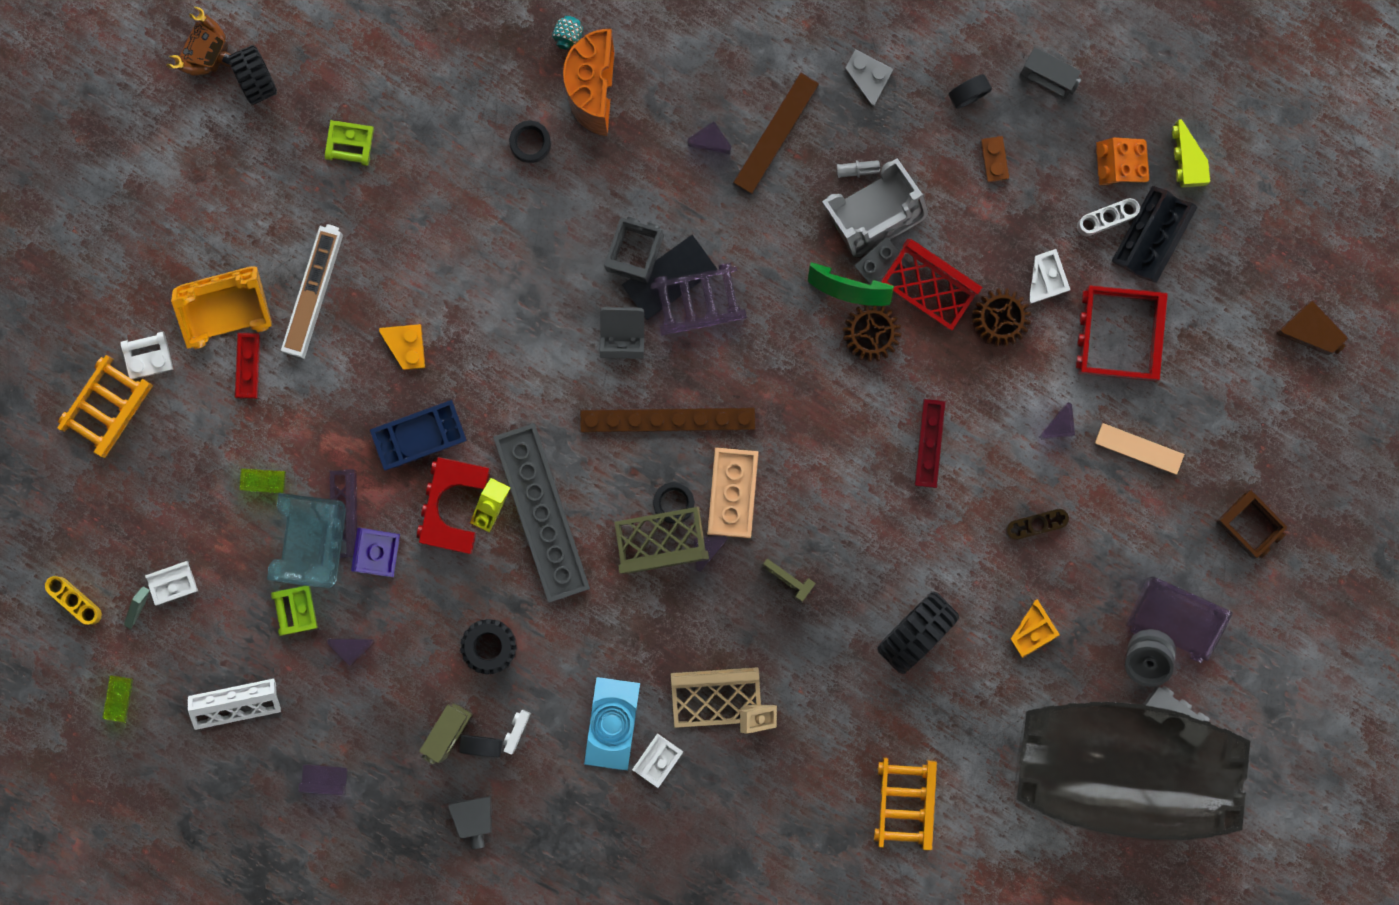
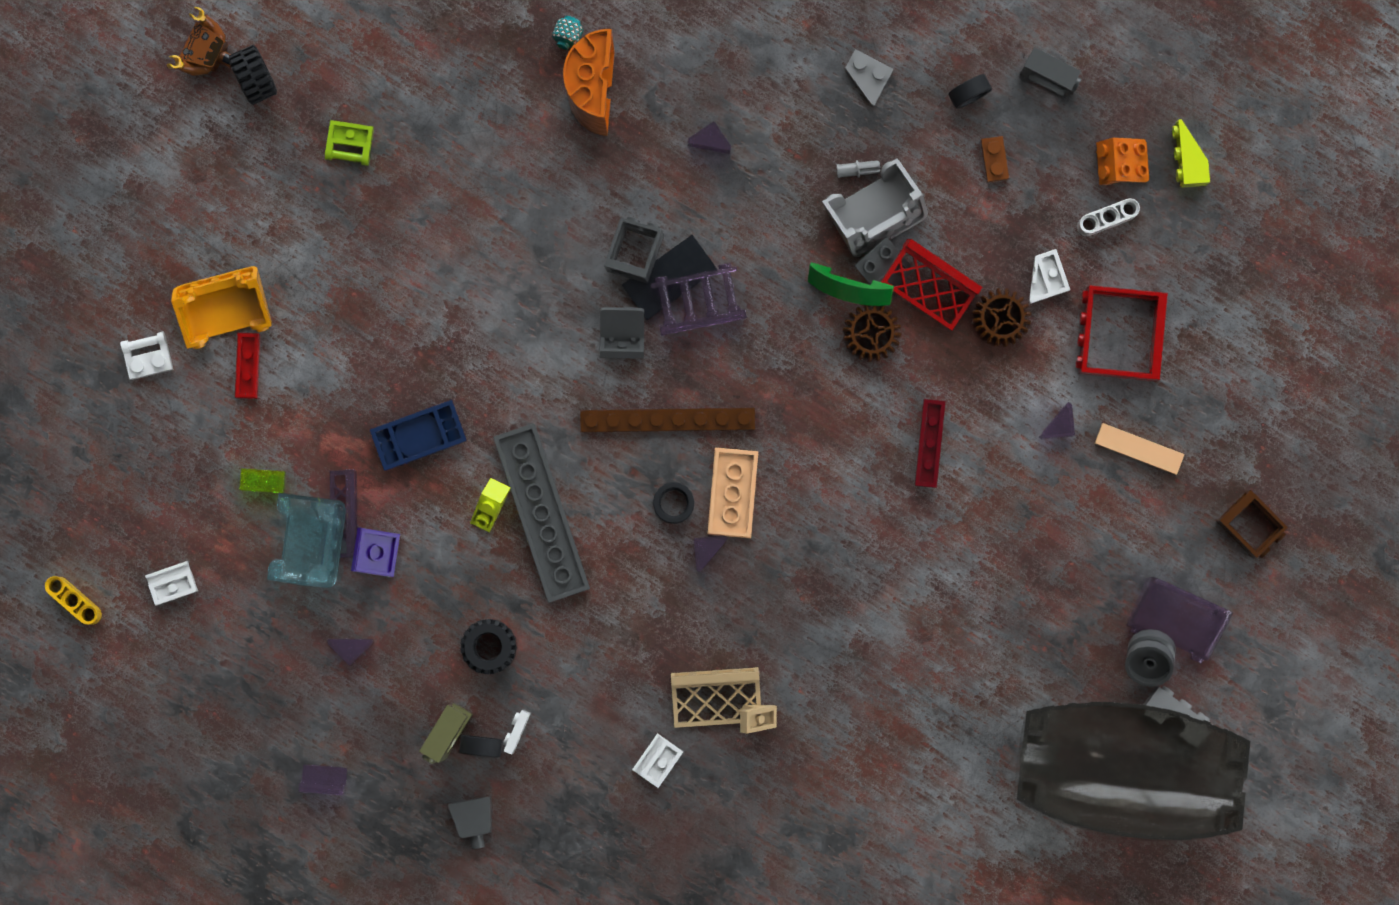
(114, 425): light orange fence -> none
(117, 698): clear neon green plate -> none
(136, 607): sand green tile -> none
(232, 700): white fence -> none
(301, 609): lime plate -> none
(312, 291): brick -> none
(406, 345): light orange wing -> none
(447, 475): red arch -> none
(526, 125): black tyre -> none
(612, 723): medium azure slope -> none
(666, 559): olive fence -> none
(776, 133): reddish brown tile -> none
(802, 589): olive fence -> none
(918, 633): black tyre -> none
(925, 815): light orange fence -> none
(1034, 631): light orange wing -> none
(1051, 514): dark brown beam -> none
(1154, 234): black slope -> none
(1314, 330): reddish brown slope -> none

